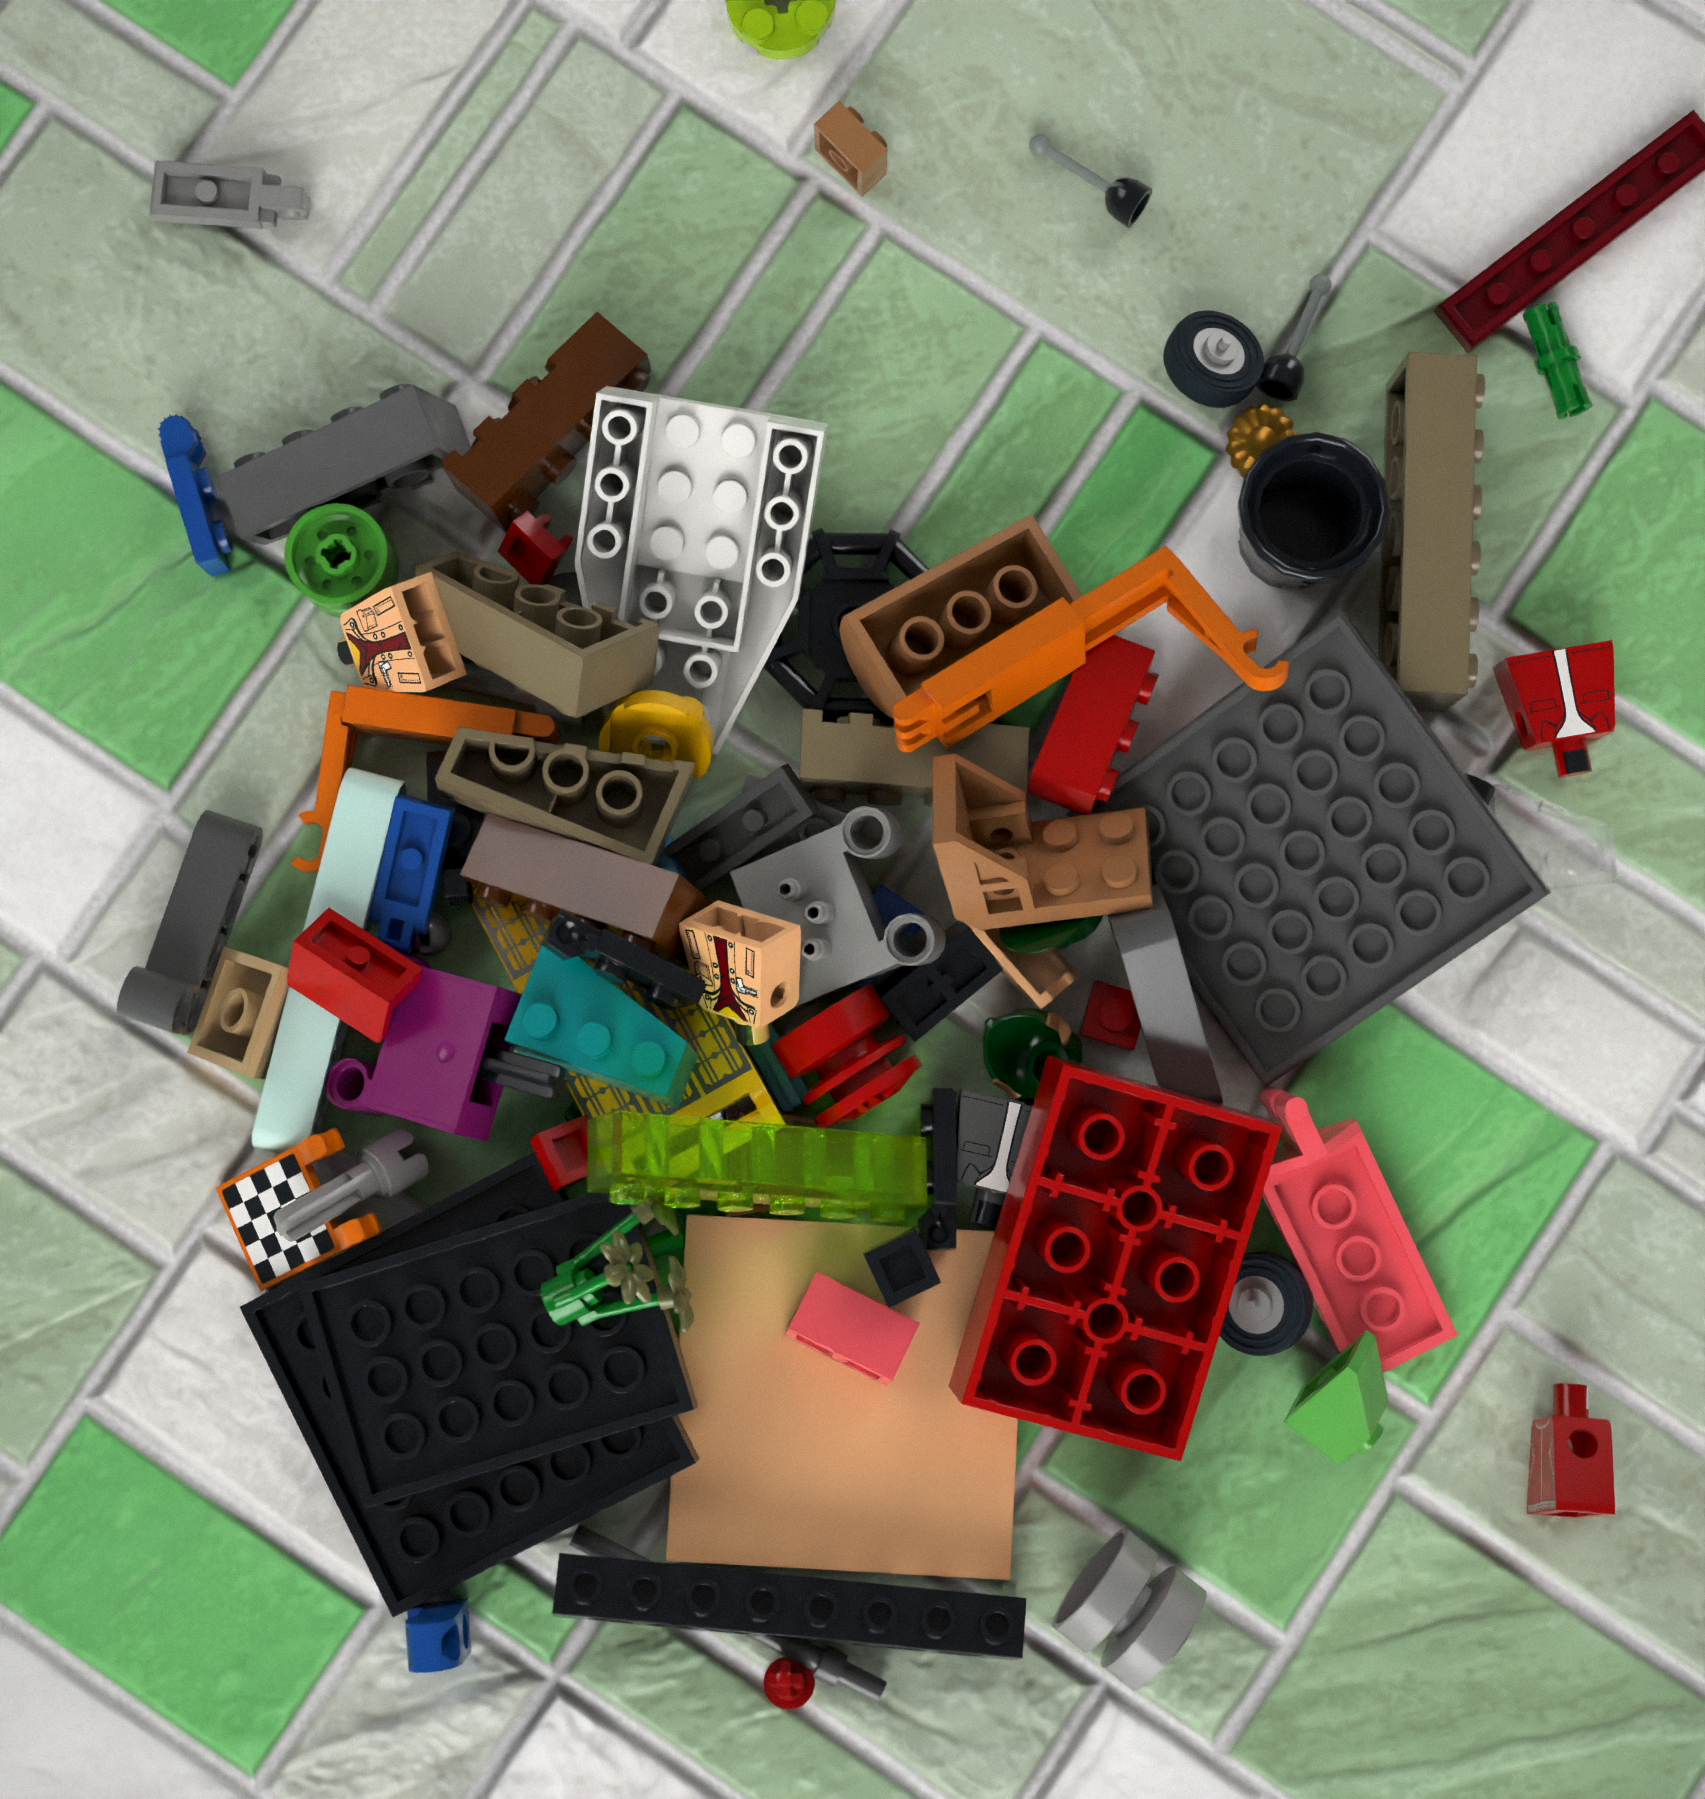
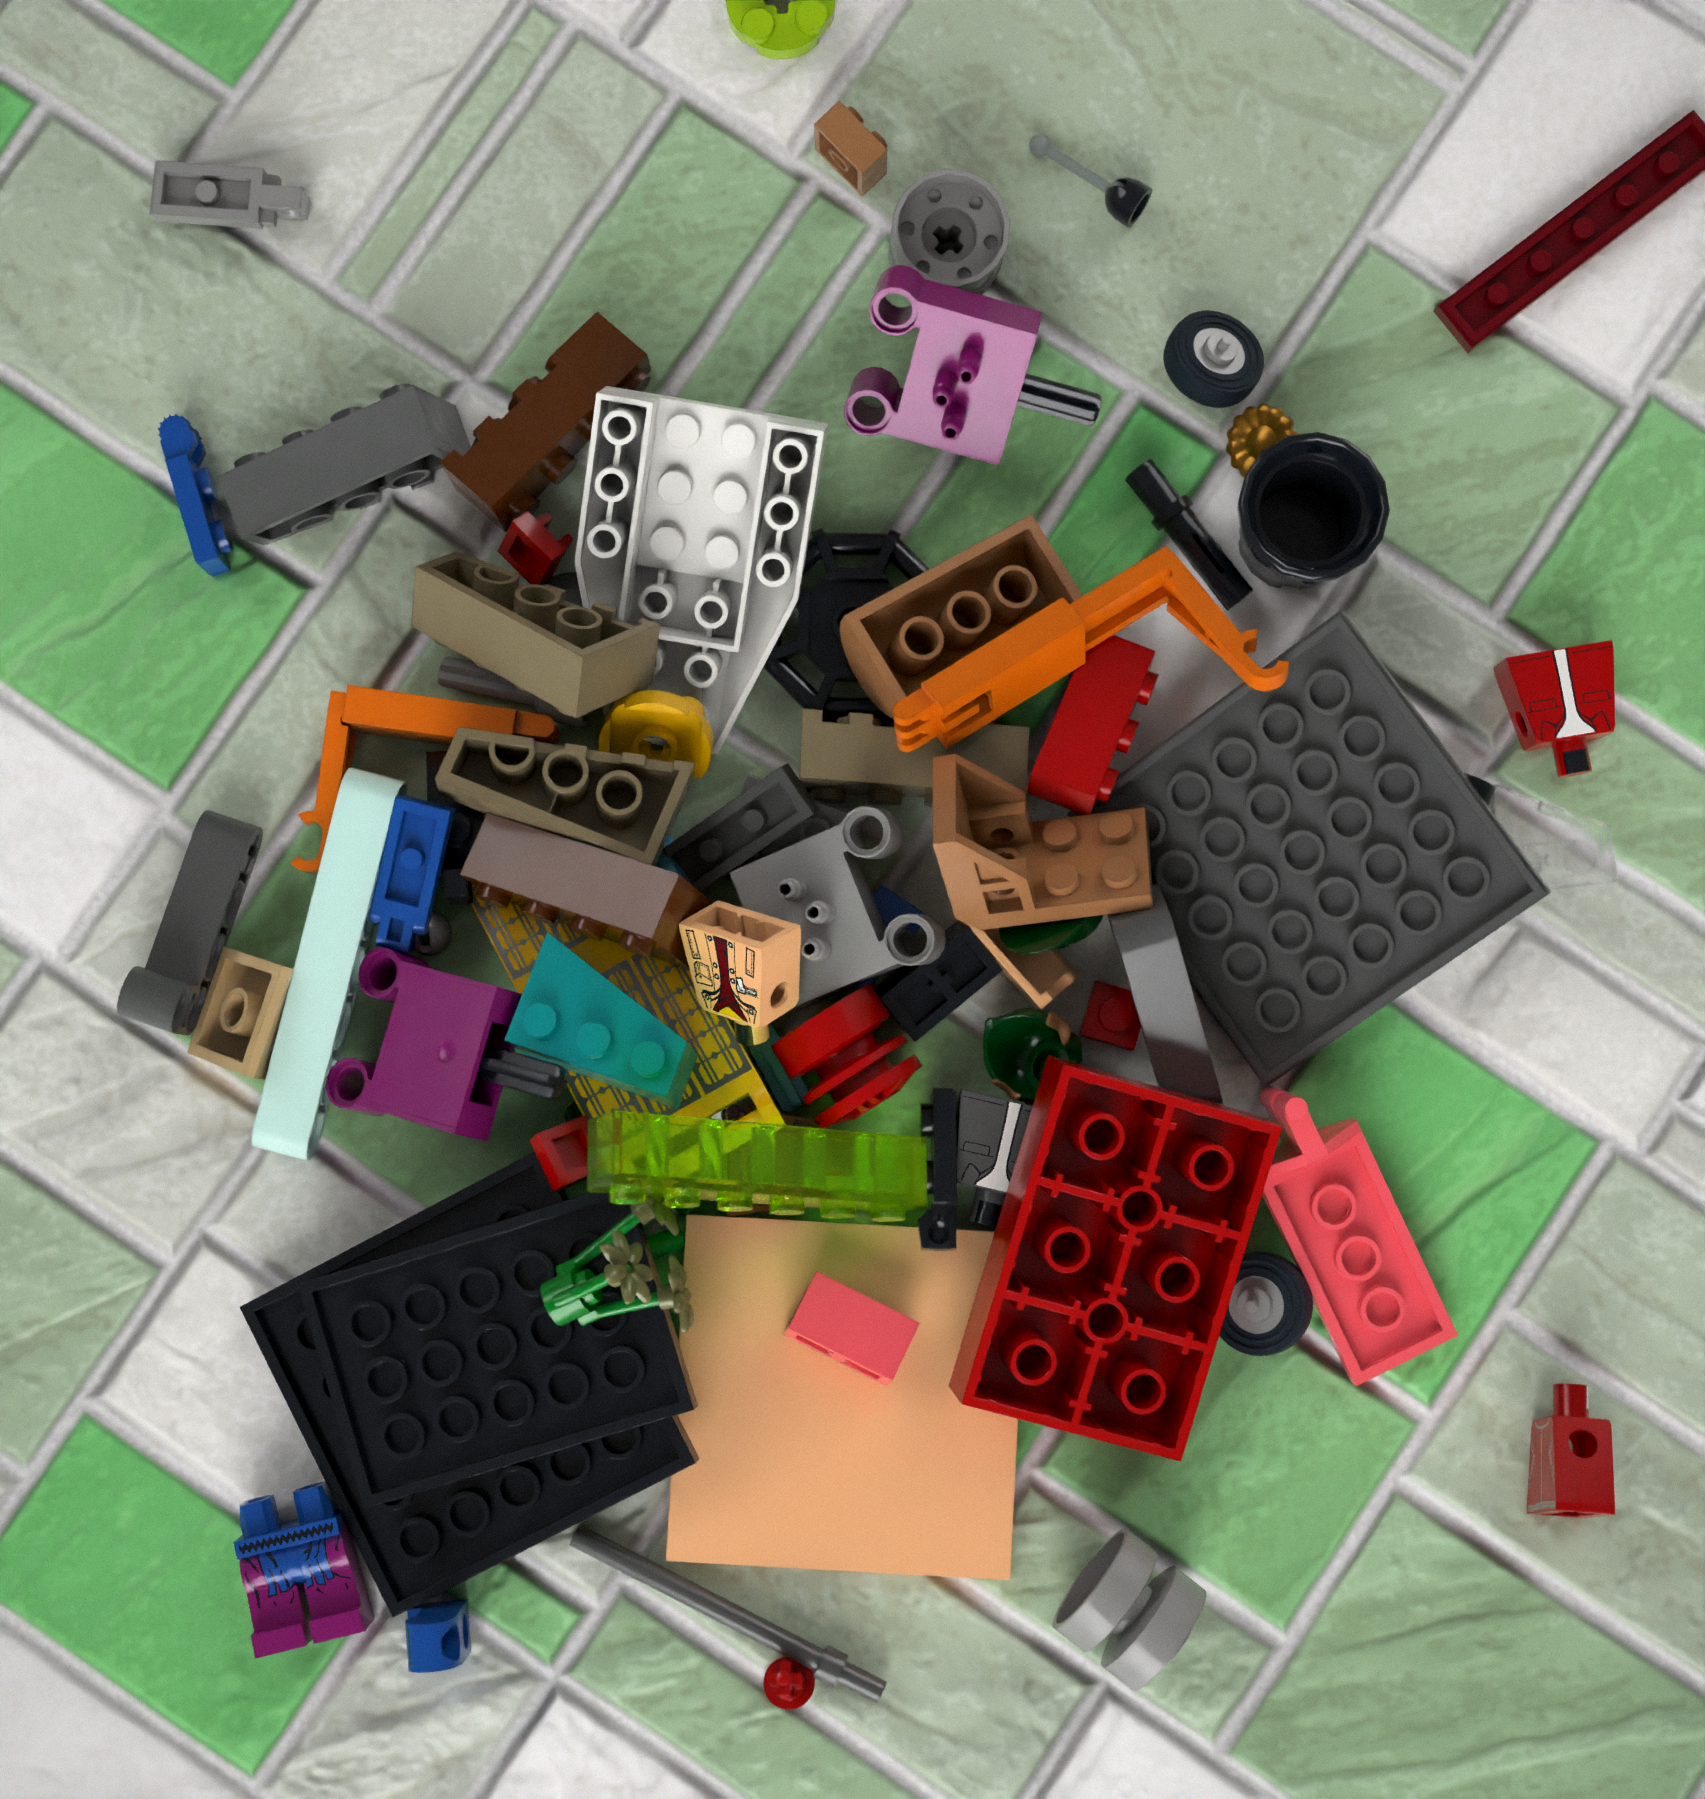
(263, 1190): flag -> none
(300, 1573): none -> hips
(326, 538): bright green wheel -> none
(351, 973): red panel -> none
(377, 1173): light grey piece -> none
(401, 639): light nougat torso -> none
(622, 961): black hinge -> none
(789, 1607): black brick -> none
(901, 1267): black brick -> none
(955, 208): none -> light grey wheel
(962, 371): none -> piece
(1189, 535): none -> black pin
(1284, 373): black hinge -> none
(1343, 1402): bright green slope -> none
(1429, 528): dark tan brick -> none
(1557, 360): green pin -> none

